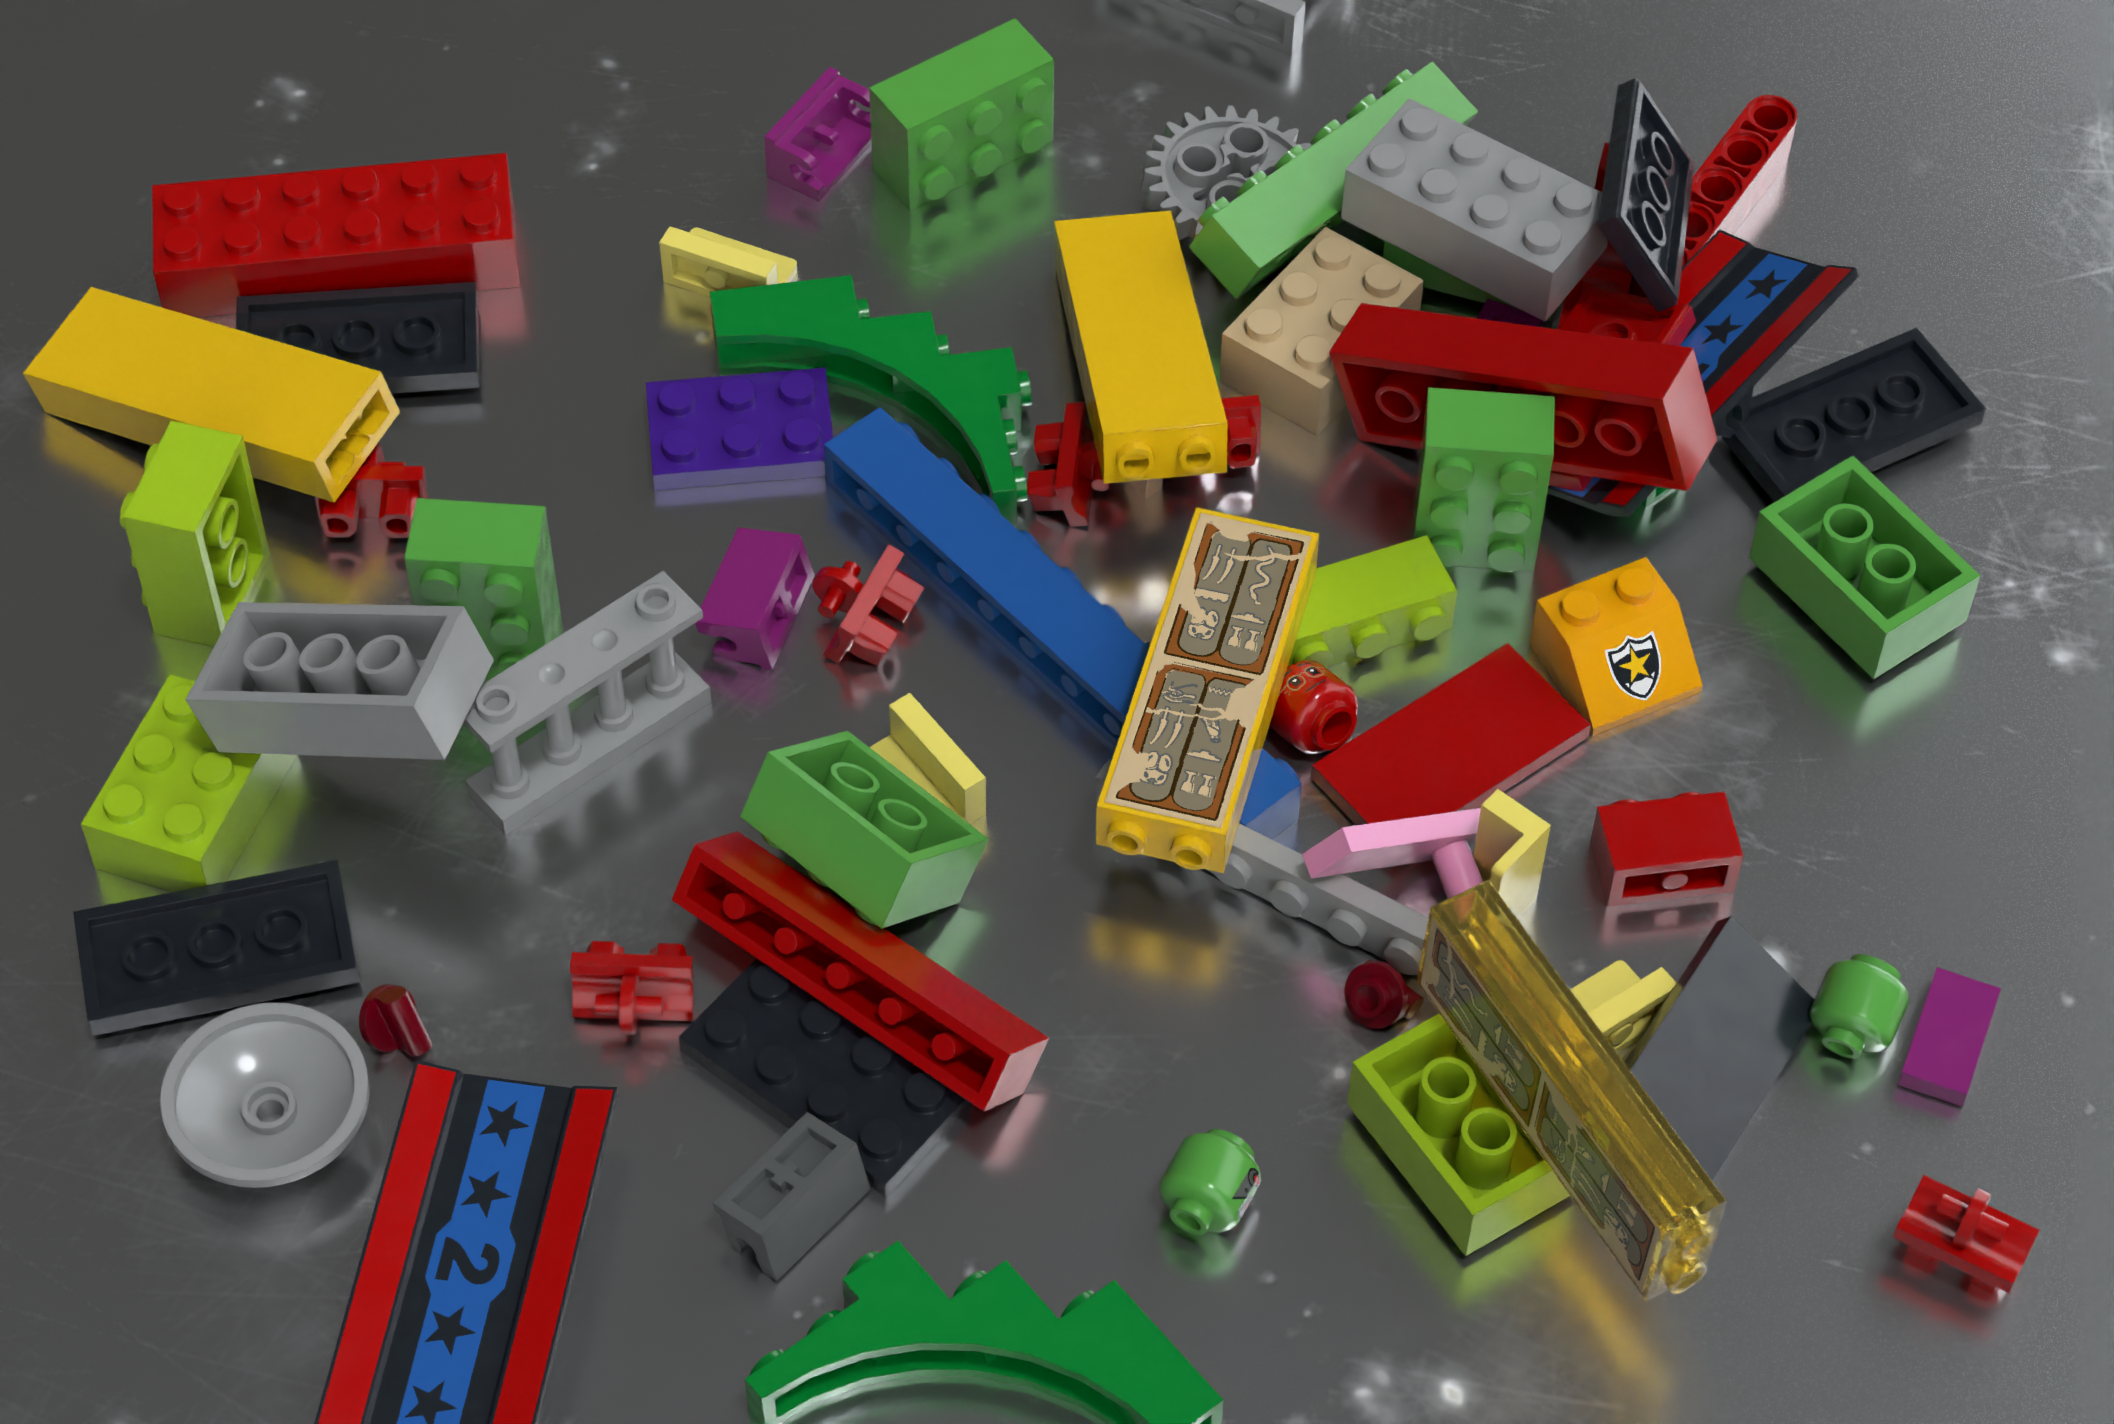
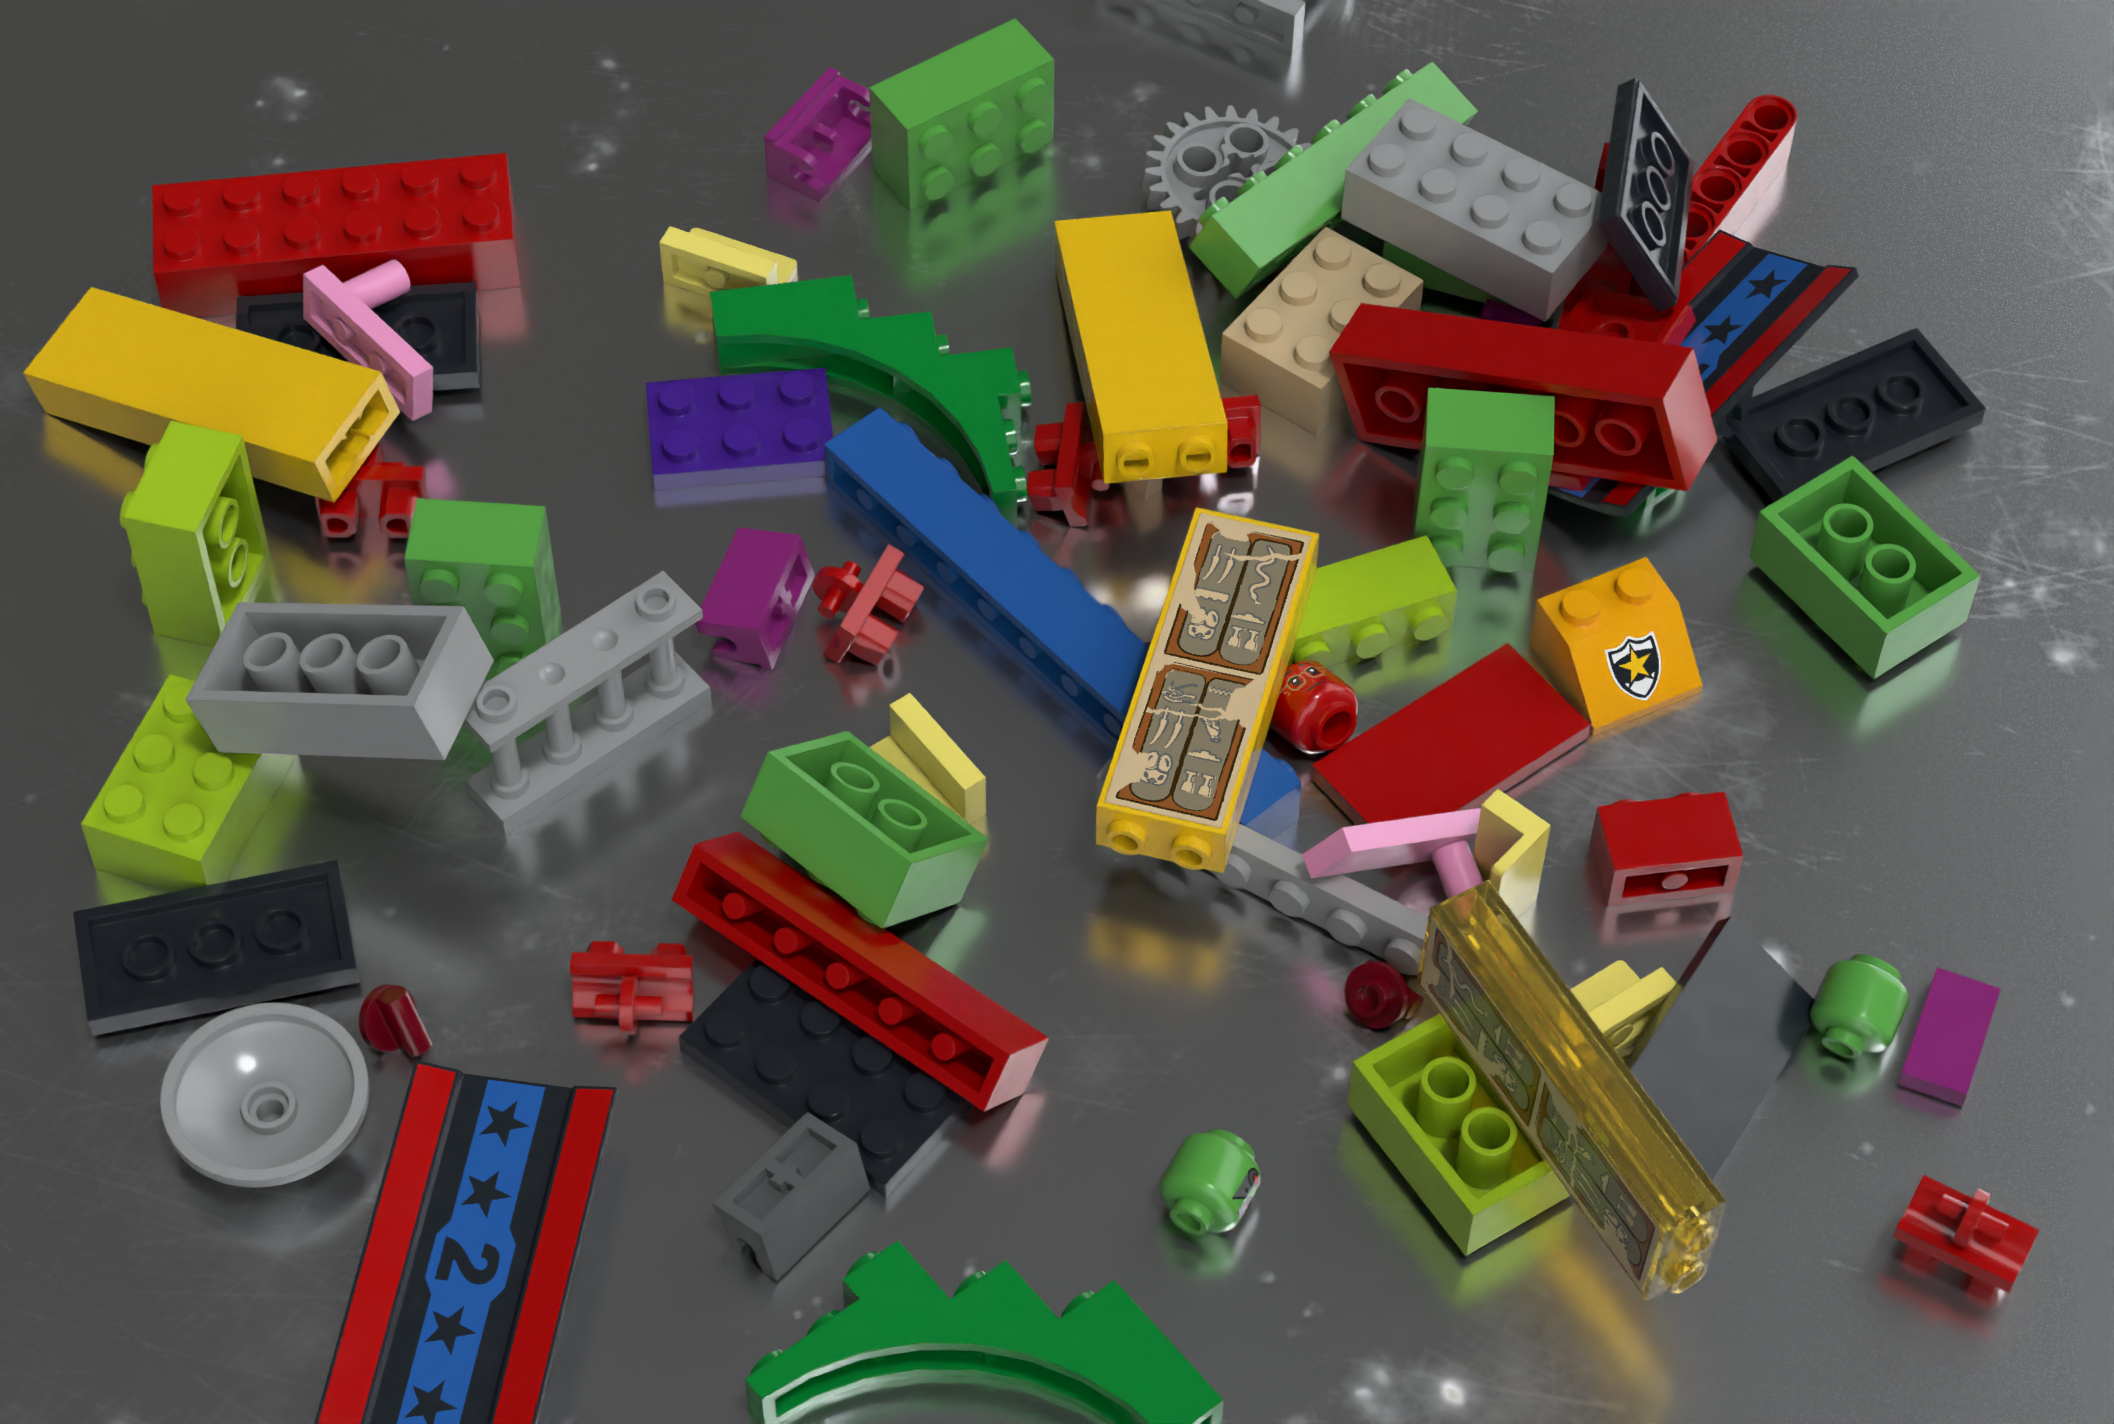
(347, 322): none -> bright pink piece

